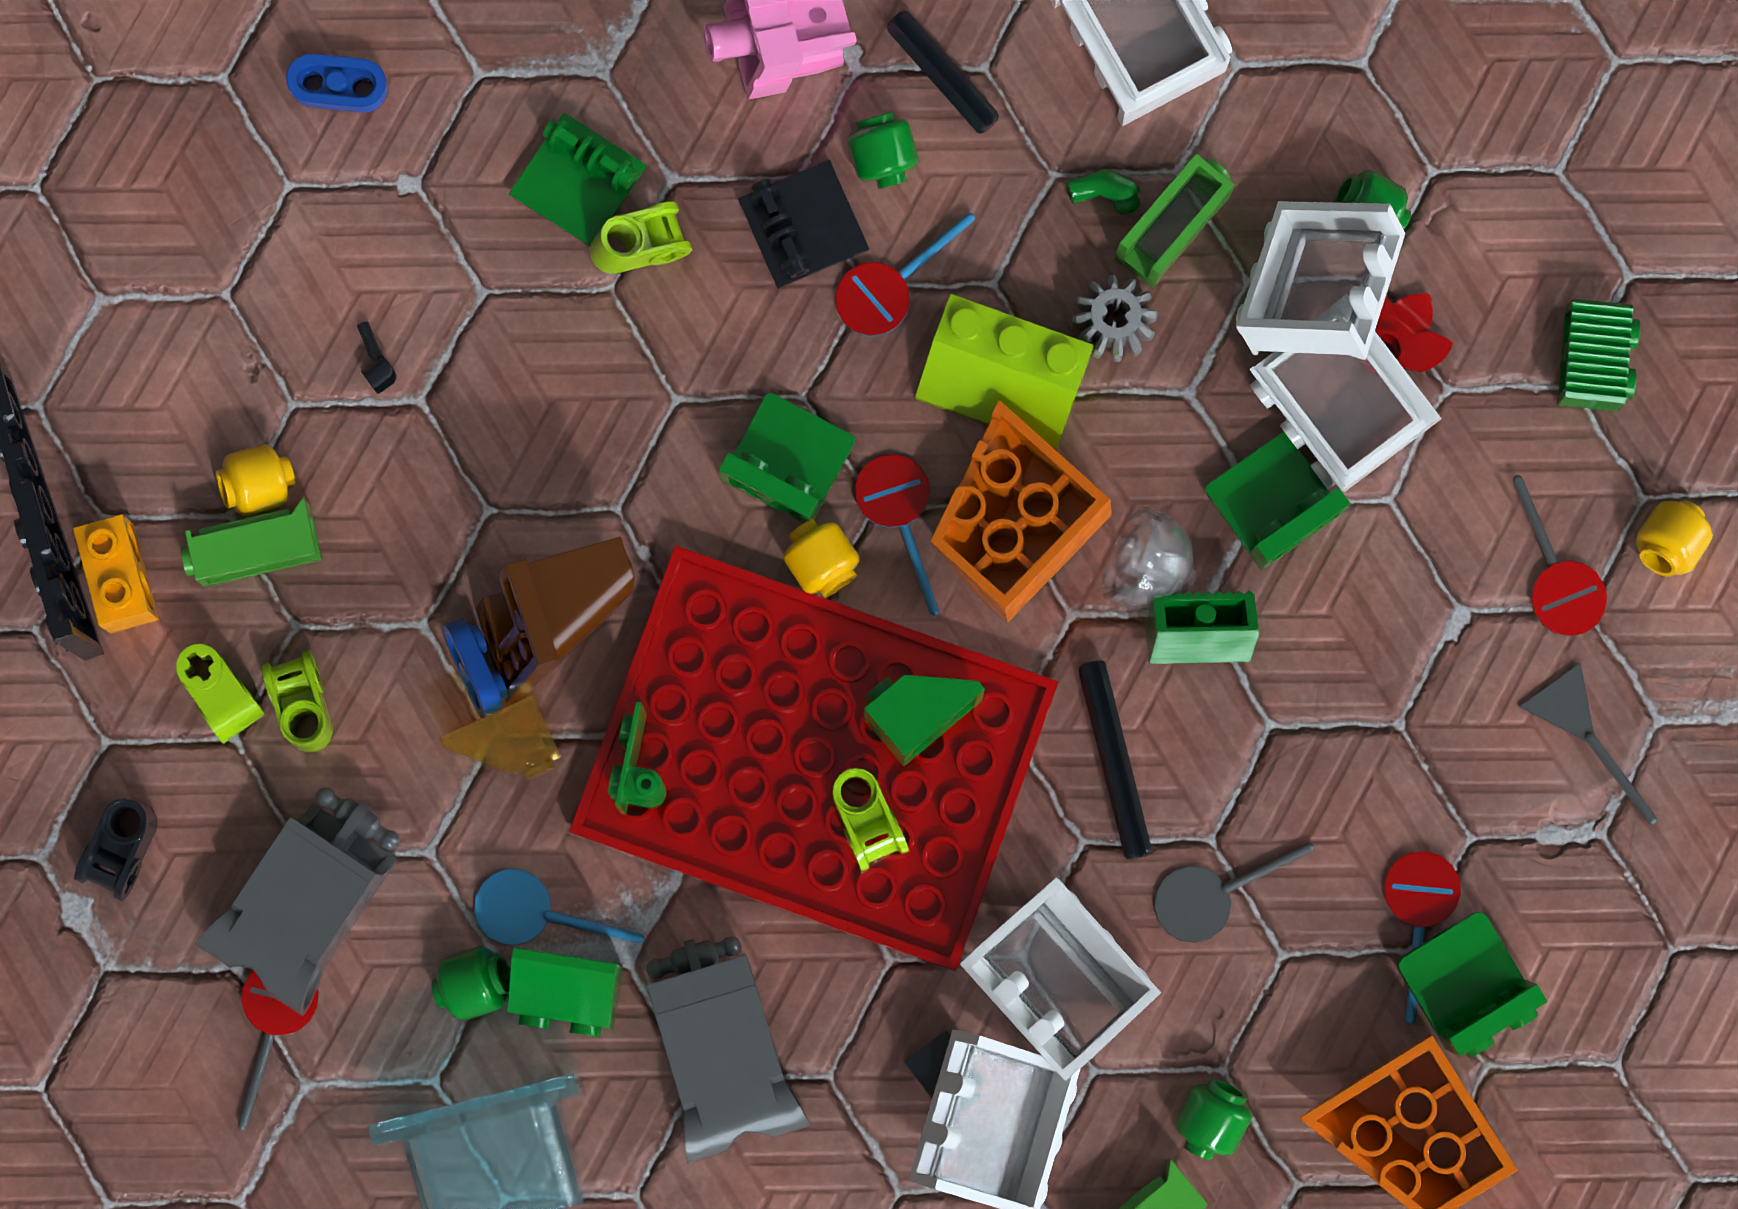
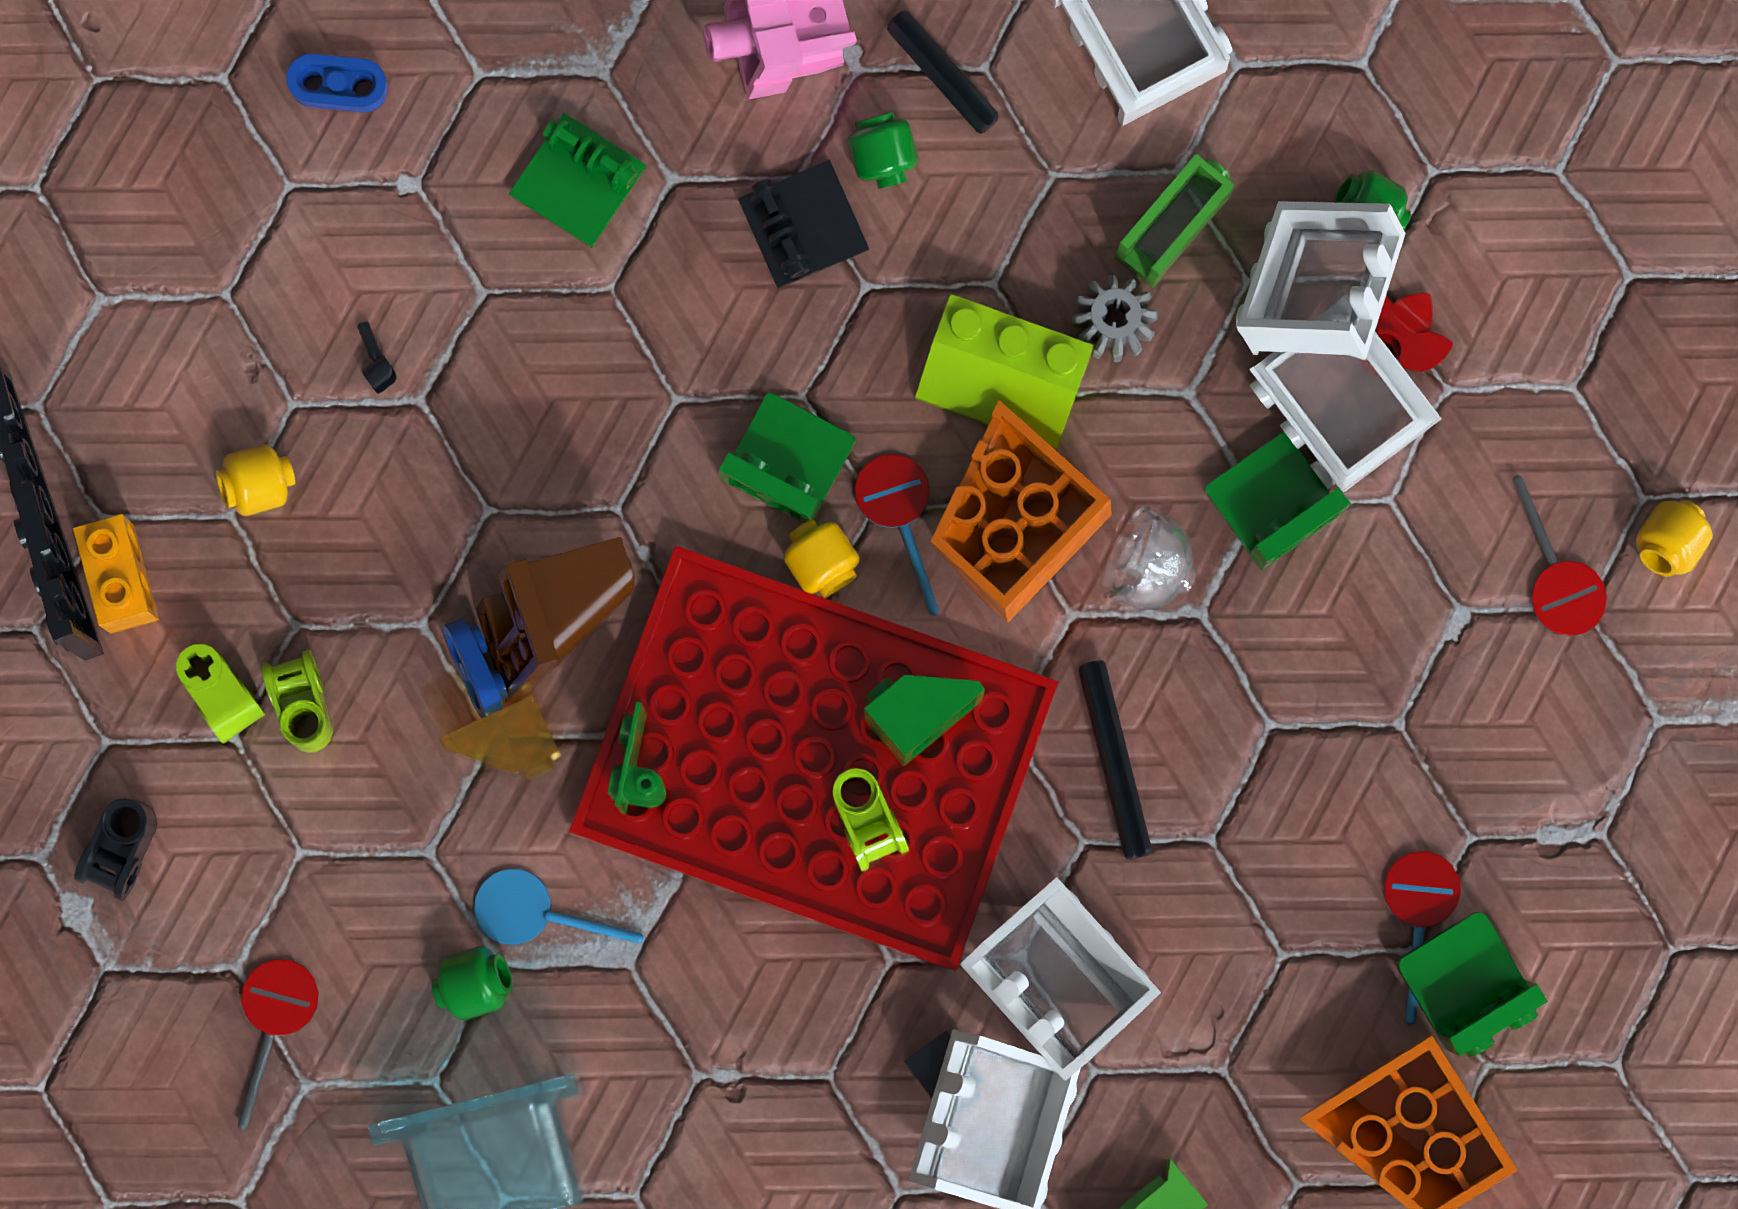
(252, 546): bright green window -> none
(304, 898): dark grey piece -> none
(563, 990): green slope -> none
(649, 236): lime piece -> none
(720, 1048): dark grey piece -> none
(875, 296): red piece -> none
(1106, 184): green arm -> none
(1196, 902): dark grey piece -> none
(1202, 628): green brick -> none
(1214, 1119): green head -> none
(1567, 707): dark grey piece -> none
(1597, 355): green brick -> none

